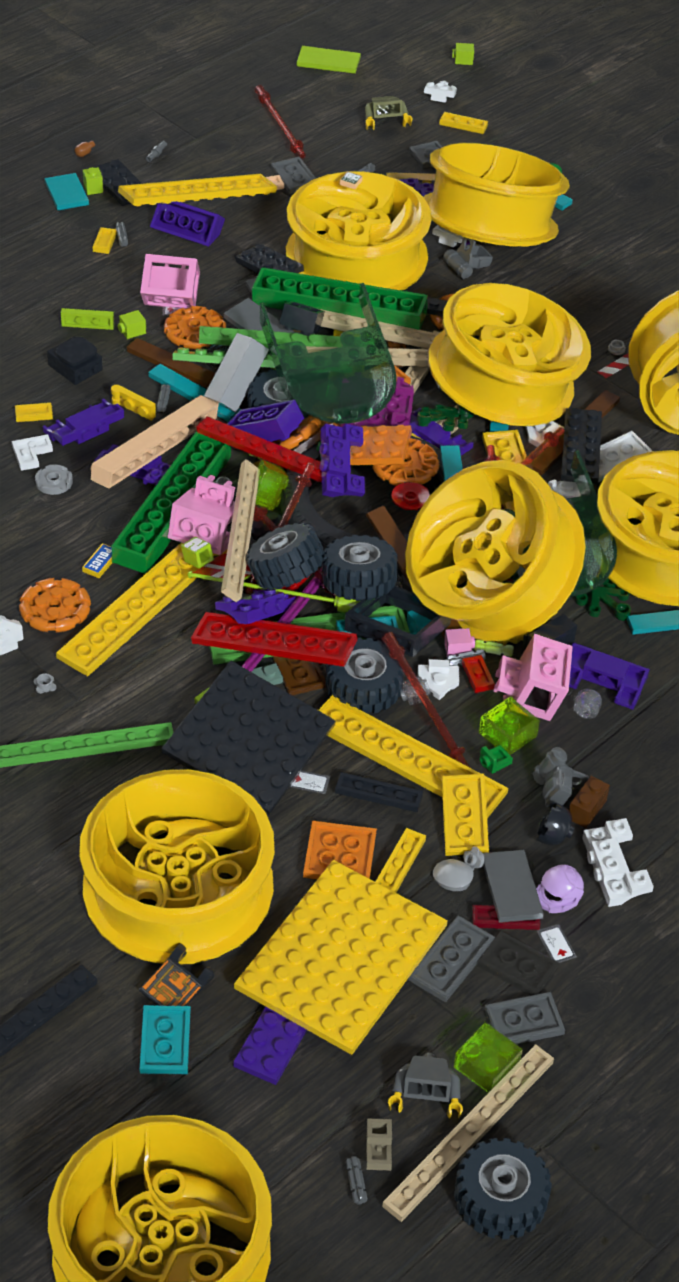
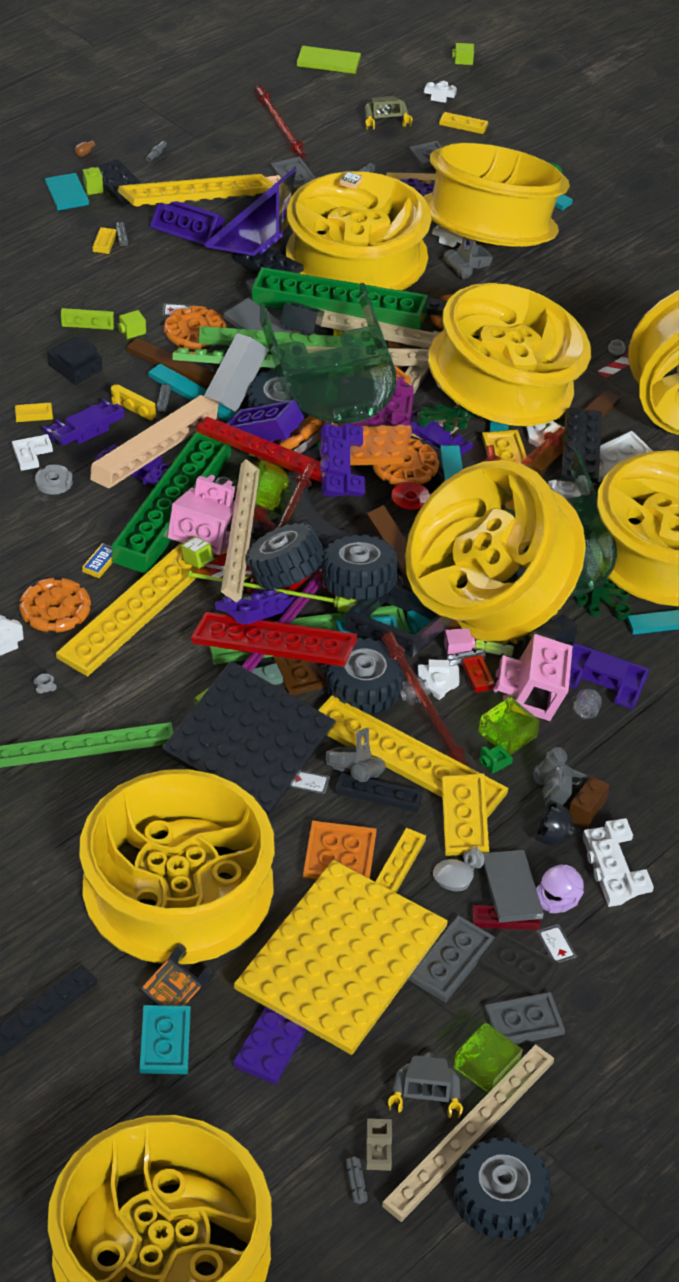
(170, 285): bright pink piece -> none
(259, 223): none -> dark purple windscreen
(357, 759): none -> dark grey piece

